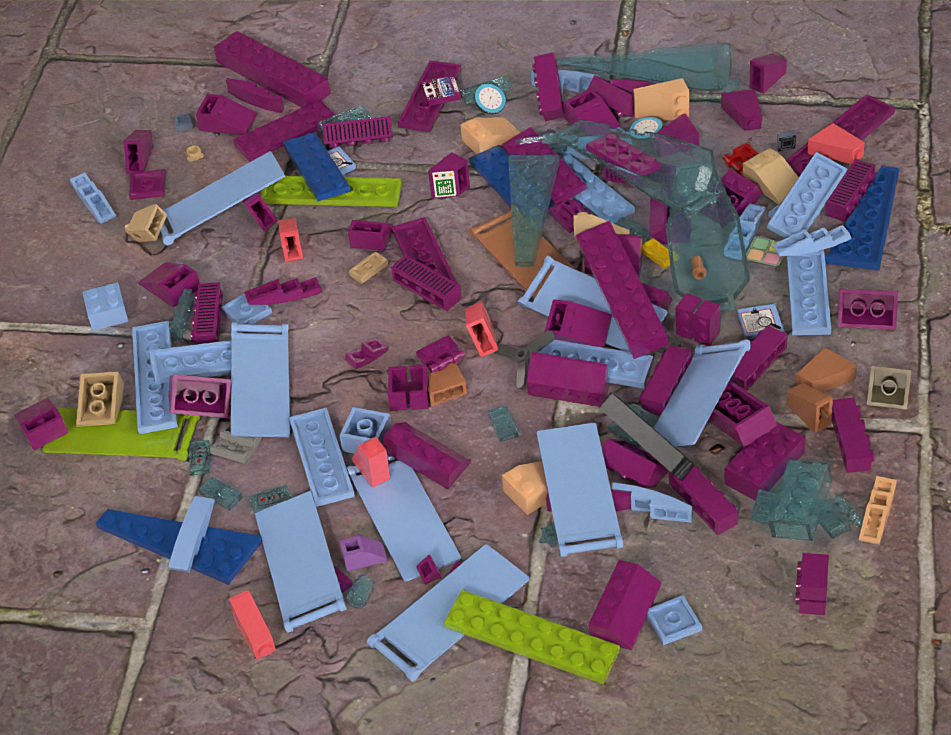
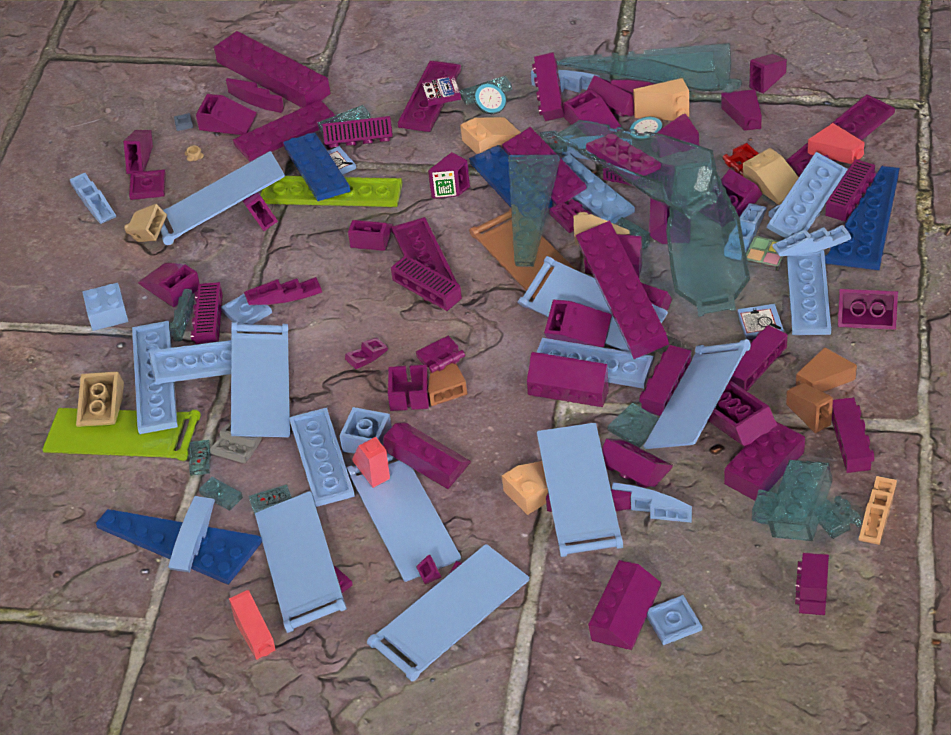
(41, 423): magenta slope -> none
(199, 396): magenta slope -> none
(290, 239): coral slope -> none
(360, 592): clear light blue brick -> none
(361, 552): medium lavender slope -> none
(368, 267): tan plate -> none
(481, 329): coral slope -> none
(503, 423): clear light blue plate -> none
(523, 355): dark grey piece -> none
(532, 637): lime plate -> none
(545, 538): clear light blue plate -> none
(550, 137): clear light blue piece -> none
(647, 436): beam -> none
(656, 252): yellow plate -> none
(698, 269): nougat pin -> none
(703, 325): magenta piece -> none
(706, 500): magenta brick -> none
(786, 141): tile -> none
(889, 387): dark tan slope -> none

